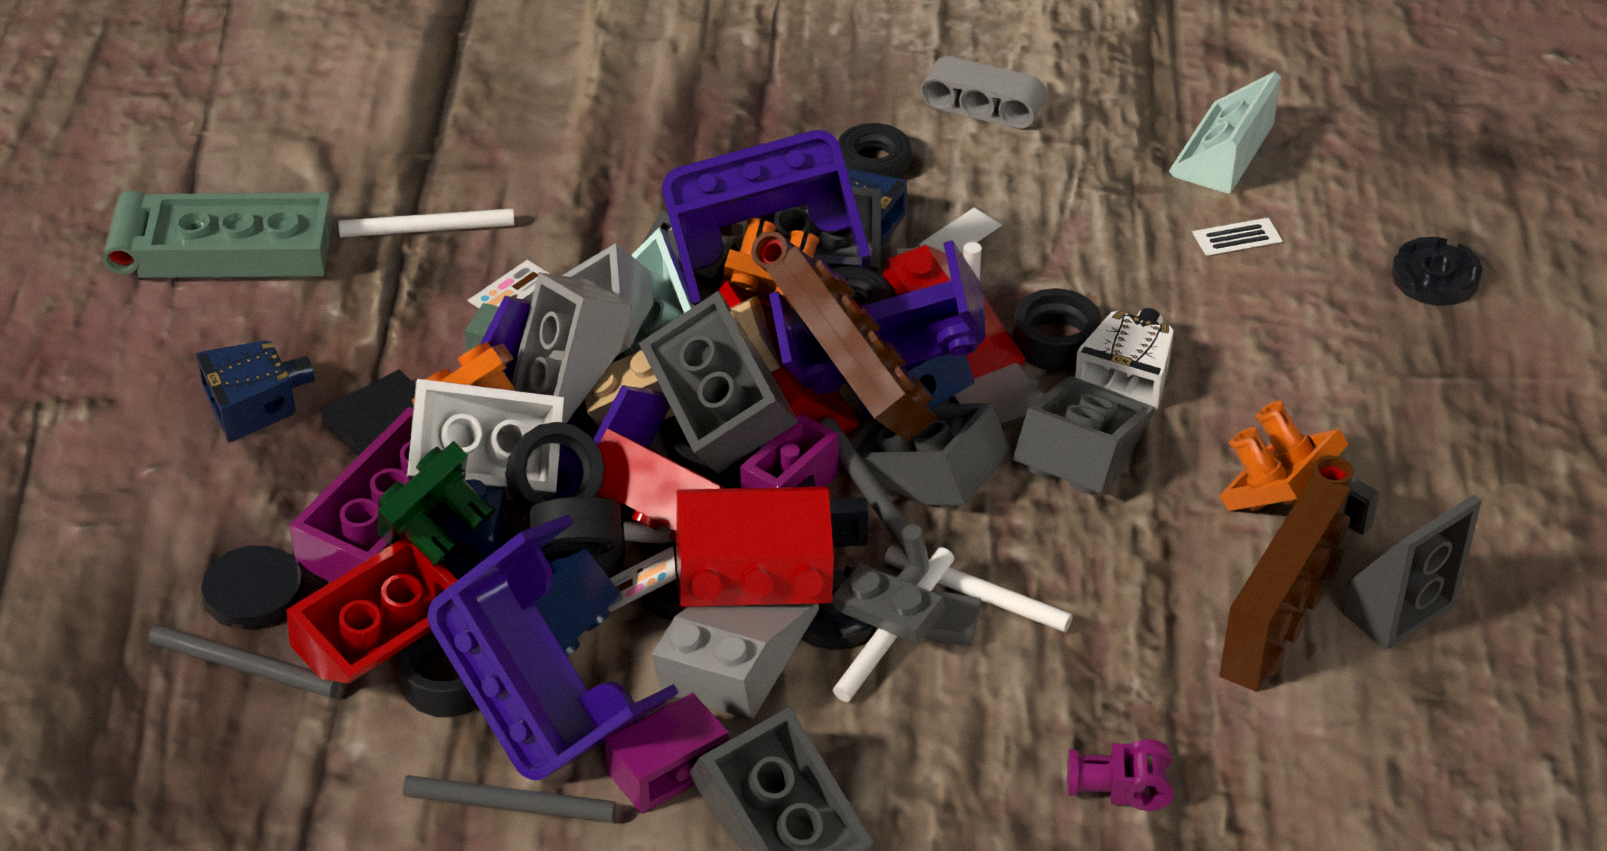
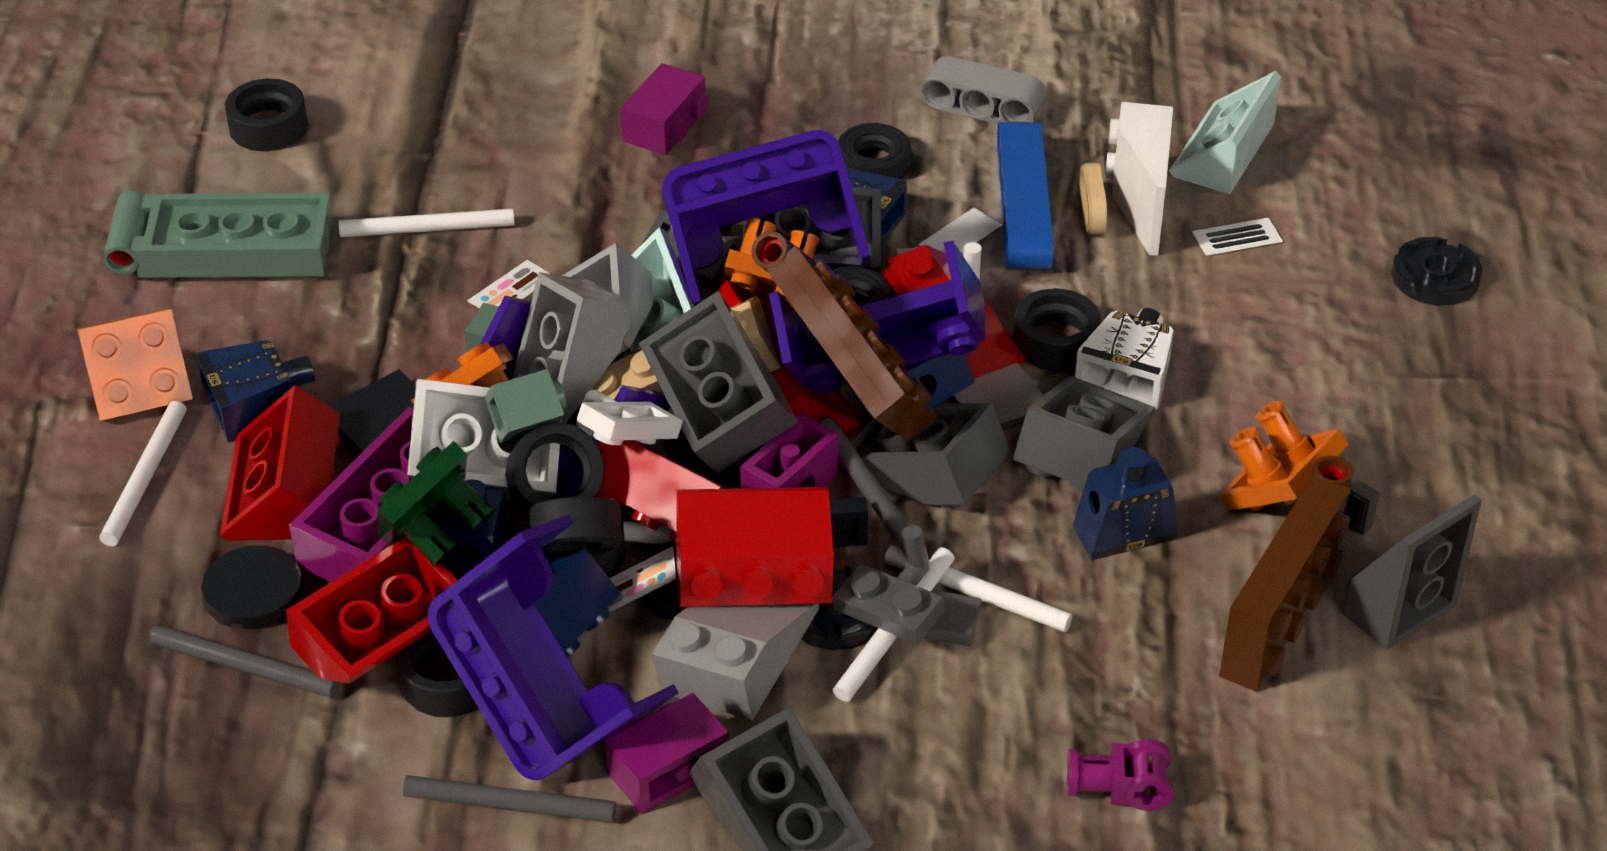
(135, 363): none -> orange plate
(142, 474): none -> white bar
(270, 132): none -> black tyre
(280, 467): none -> red slope
(524, 404): none -> sand green brick
(620, 421): none -> white plate
(663, 109): none -> magenta brick
(1024, 196): none -> blue beam
(1093, 198): none -> tan tile
(1126, 506): none -> dark blue torso
(1141, 167): none -> white slope

